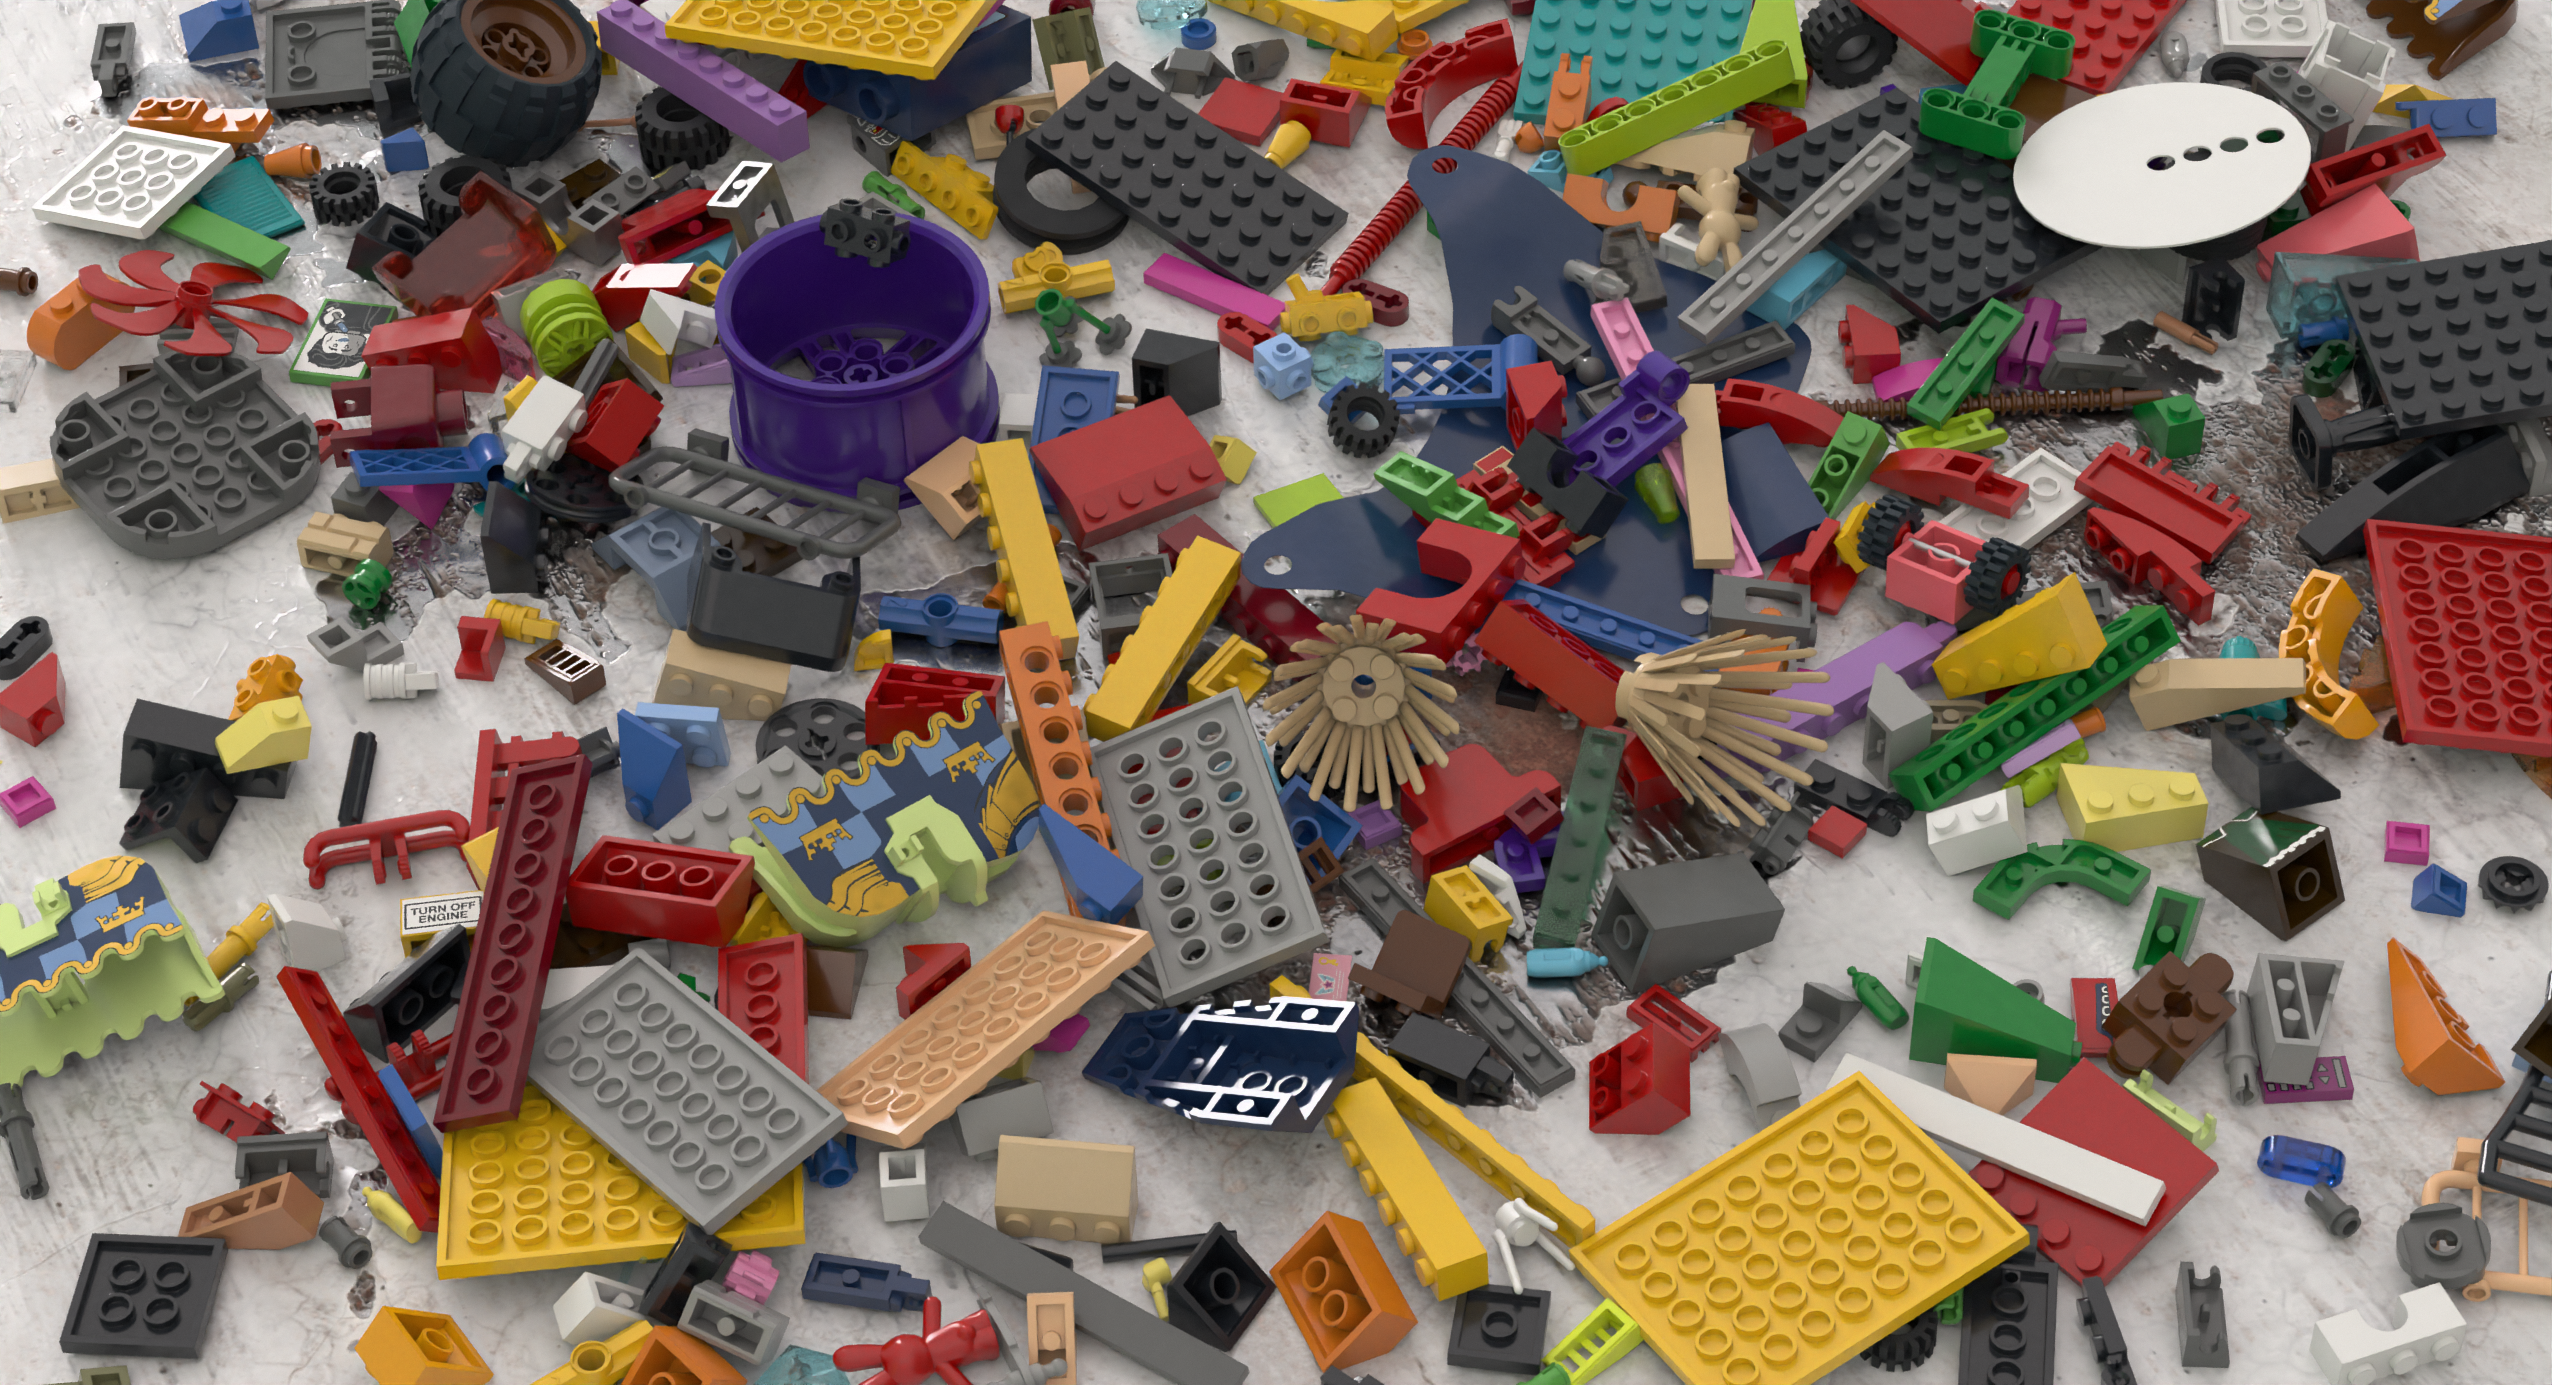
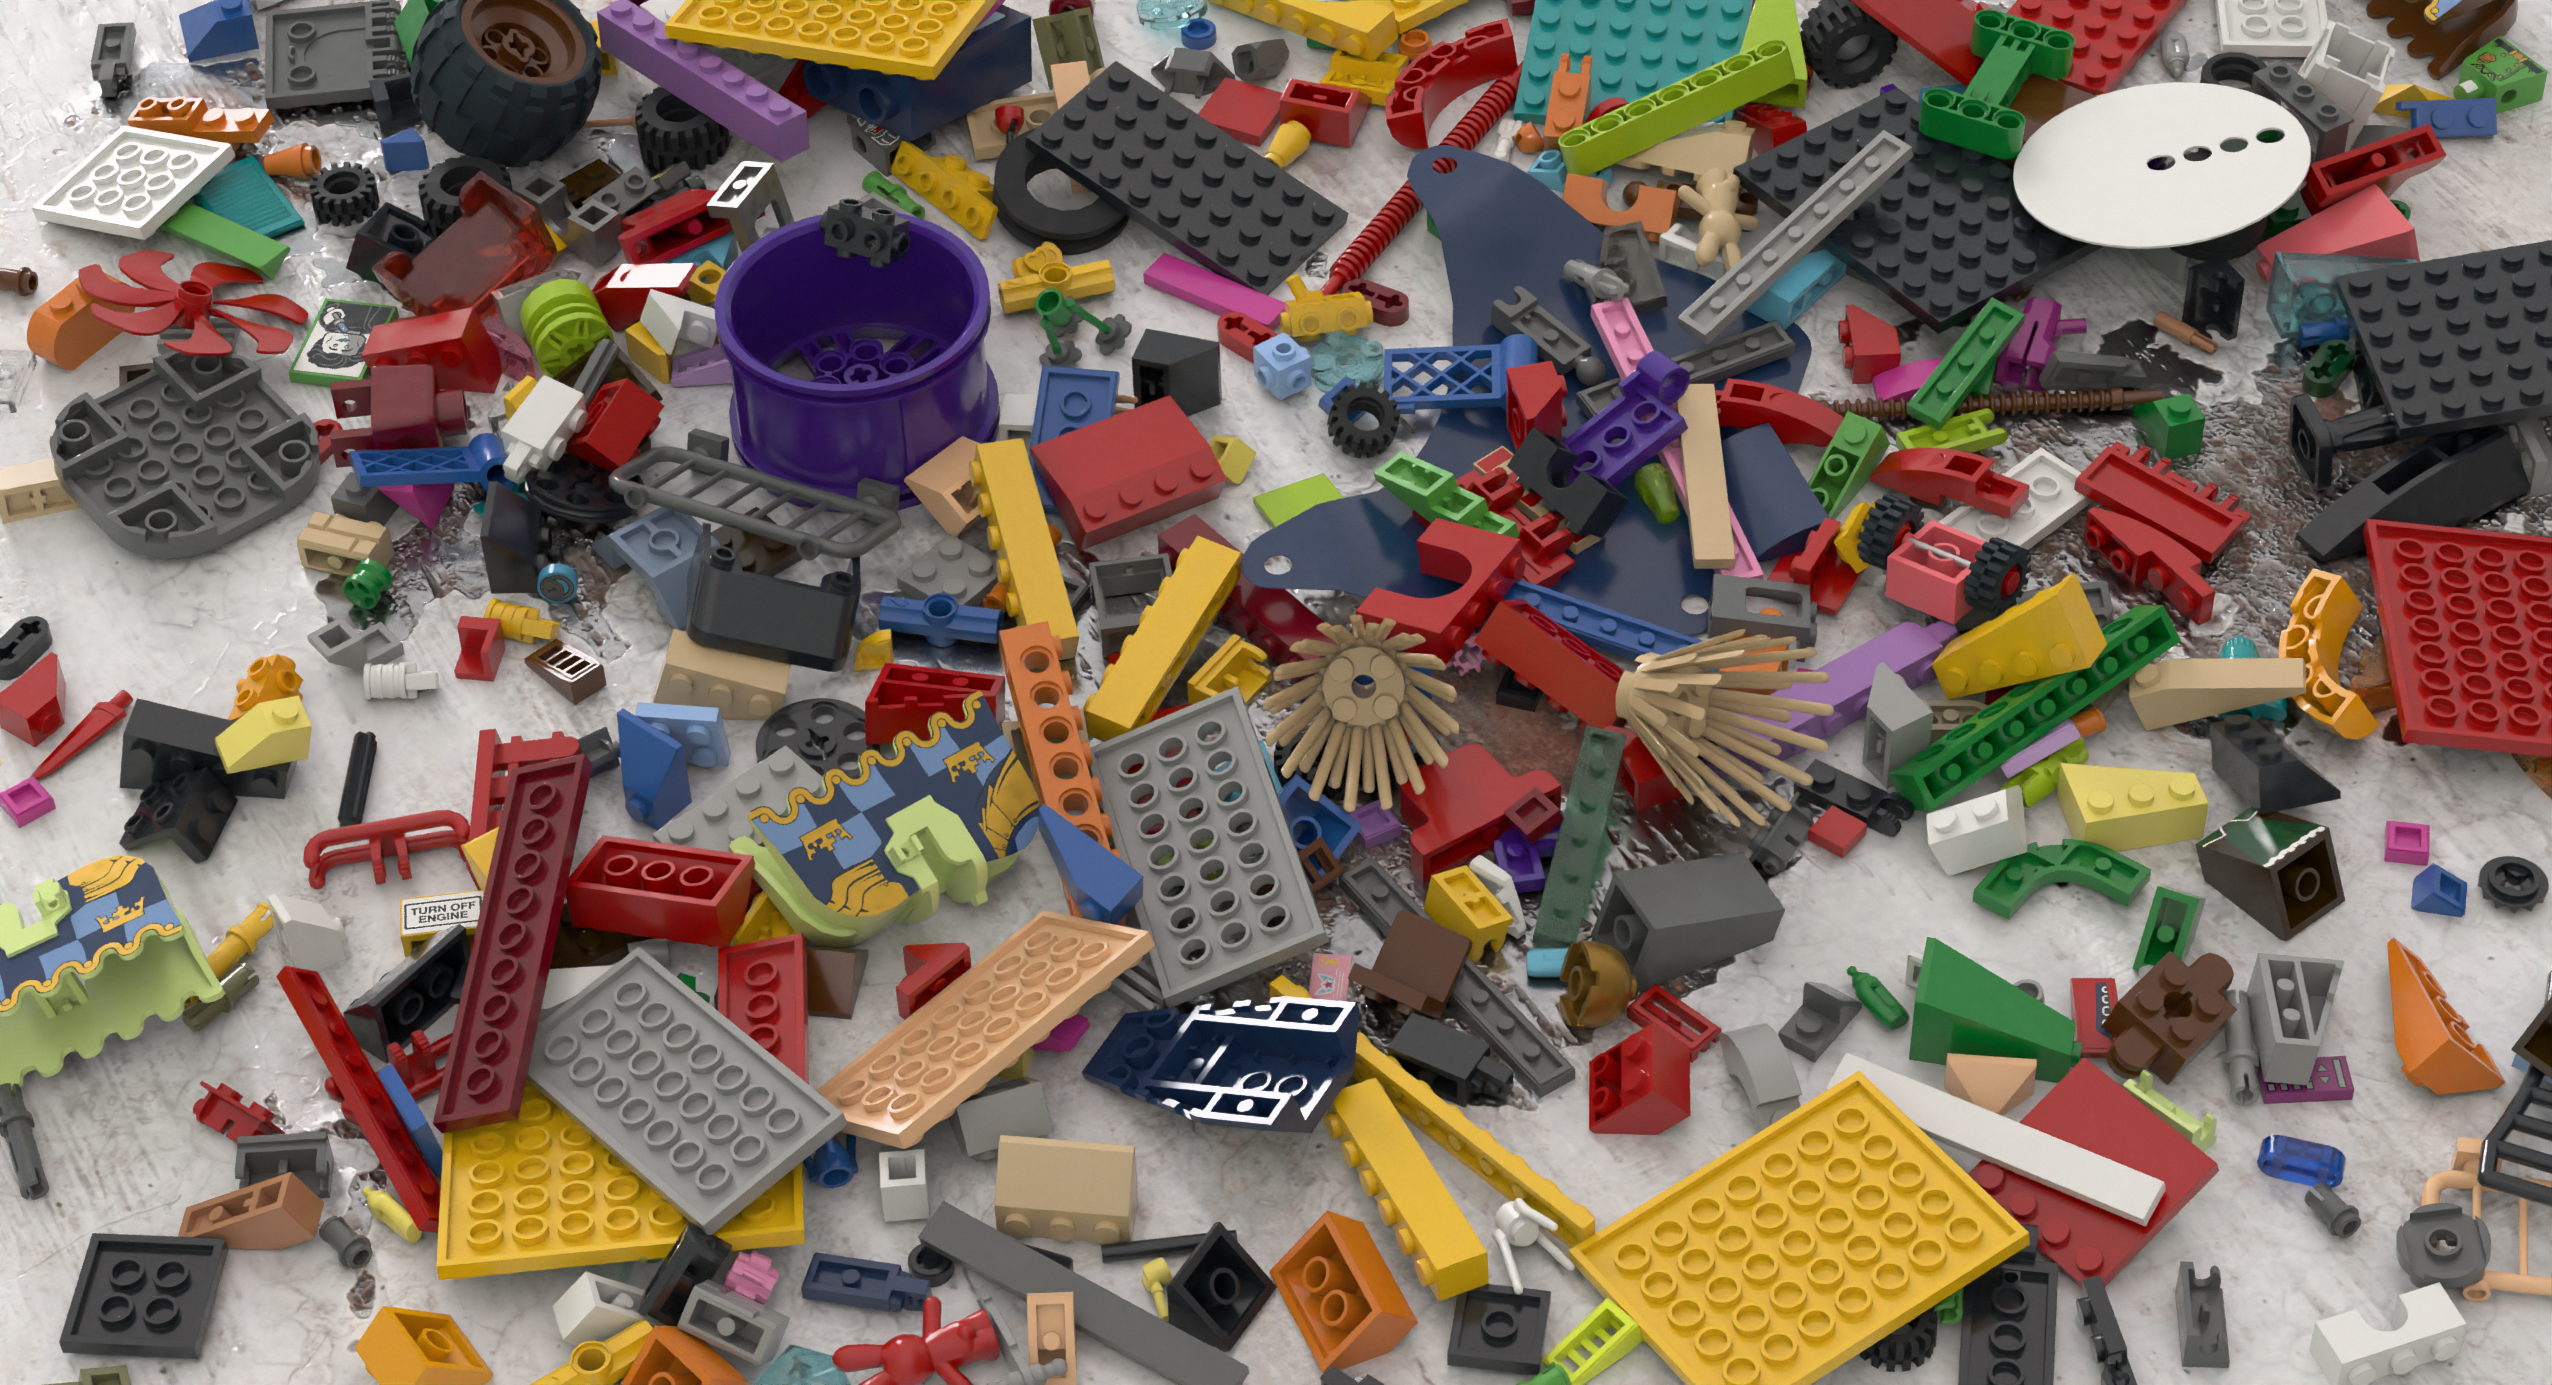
(97, 722): none -> red bar
(557, 583): none -> tile
(930, 1265): none -> black tile
(951, 569): none -> light grey plate
(1597, 985): none -> pearl gold cylinder
(2501, 73): none -> bright green torso

